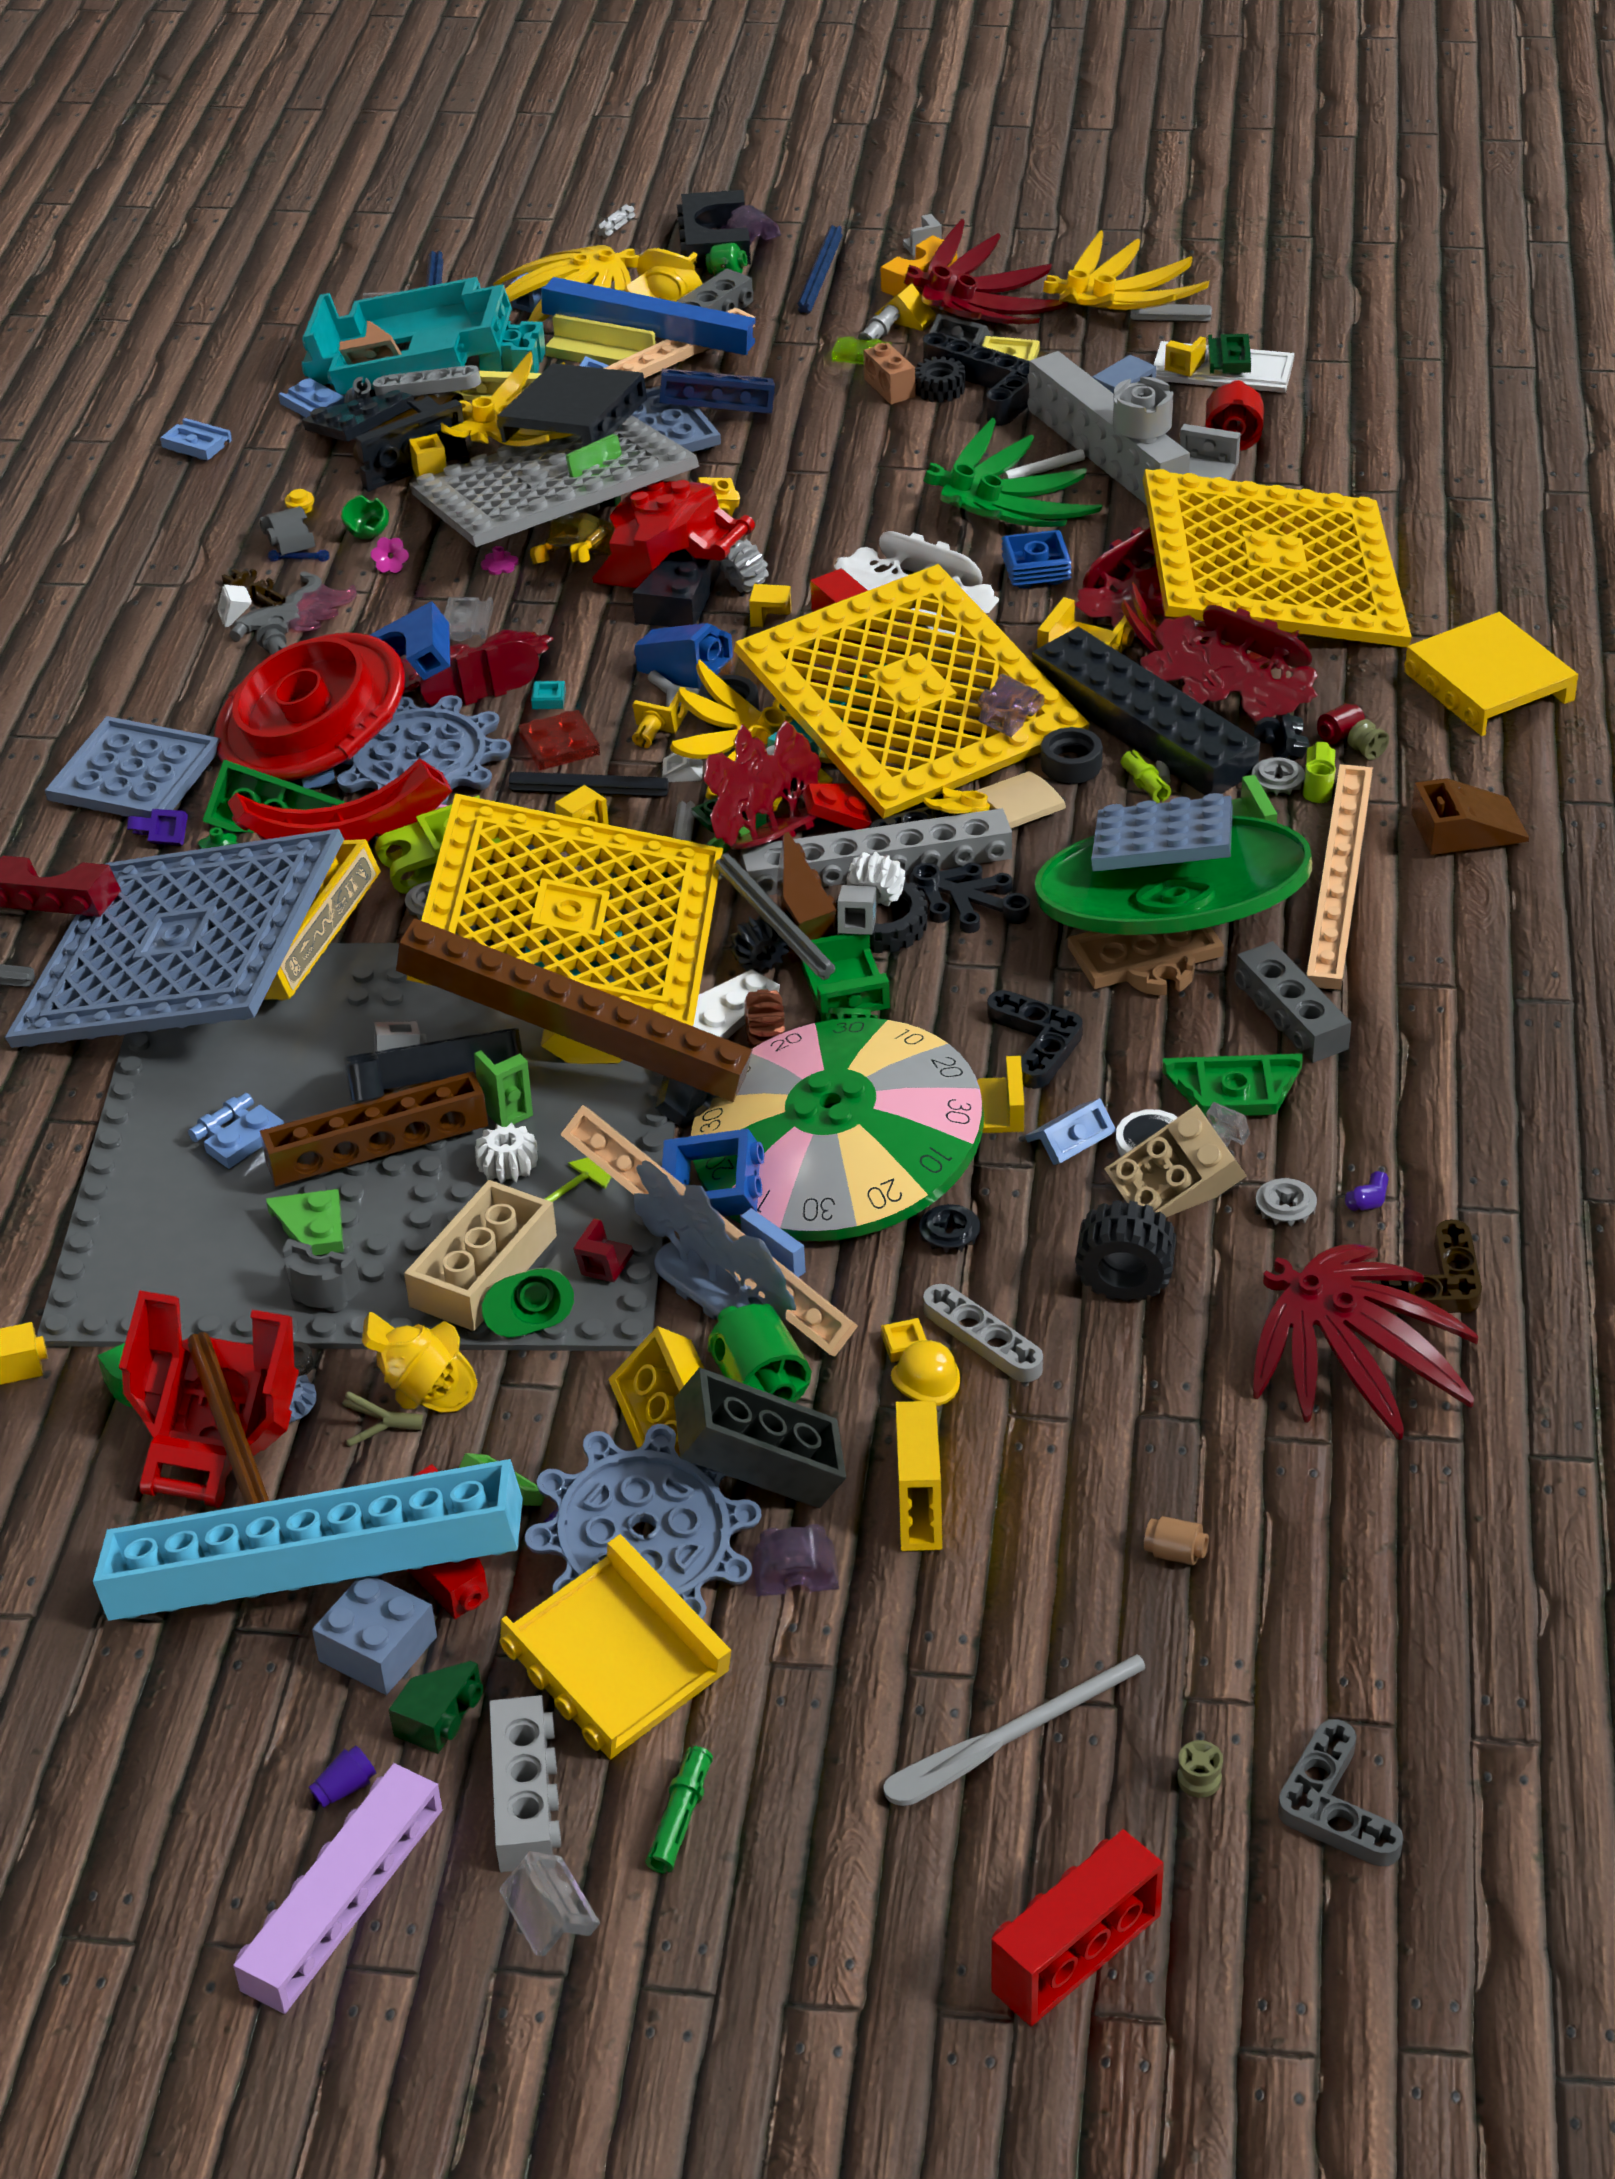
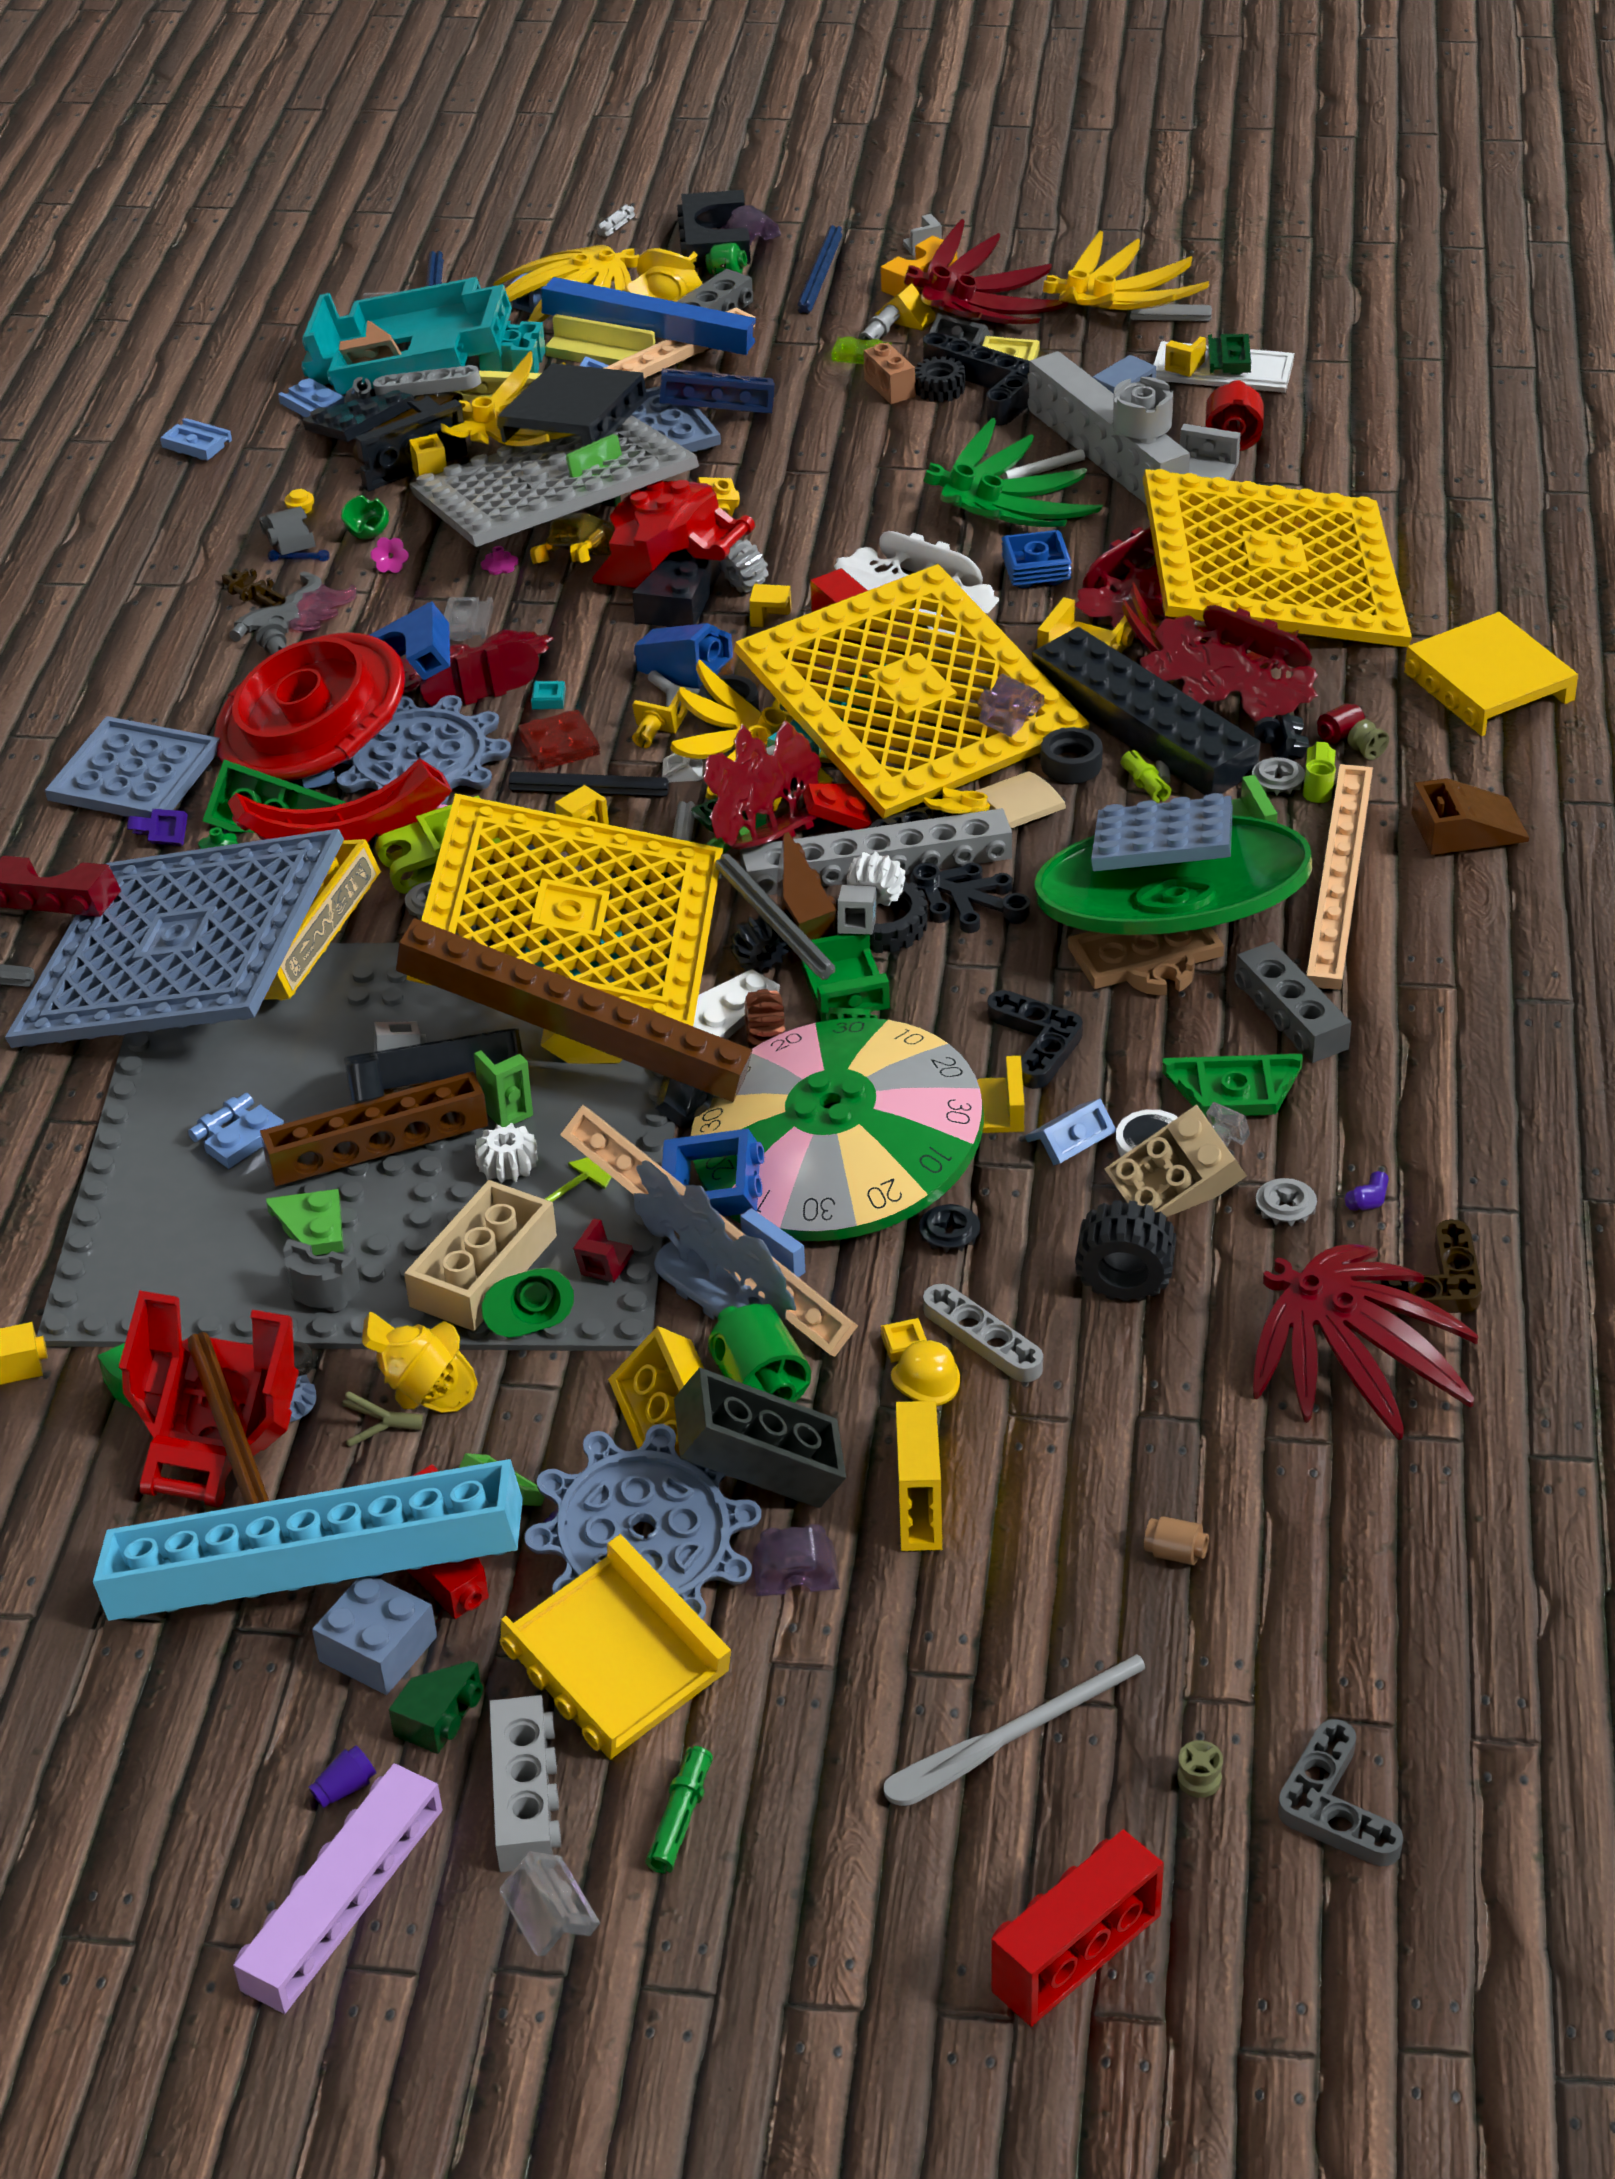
(233, 603): white slope -> none

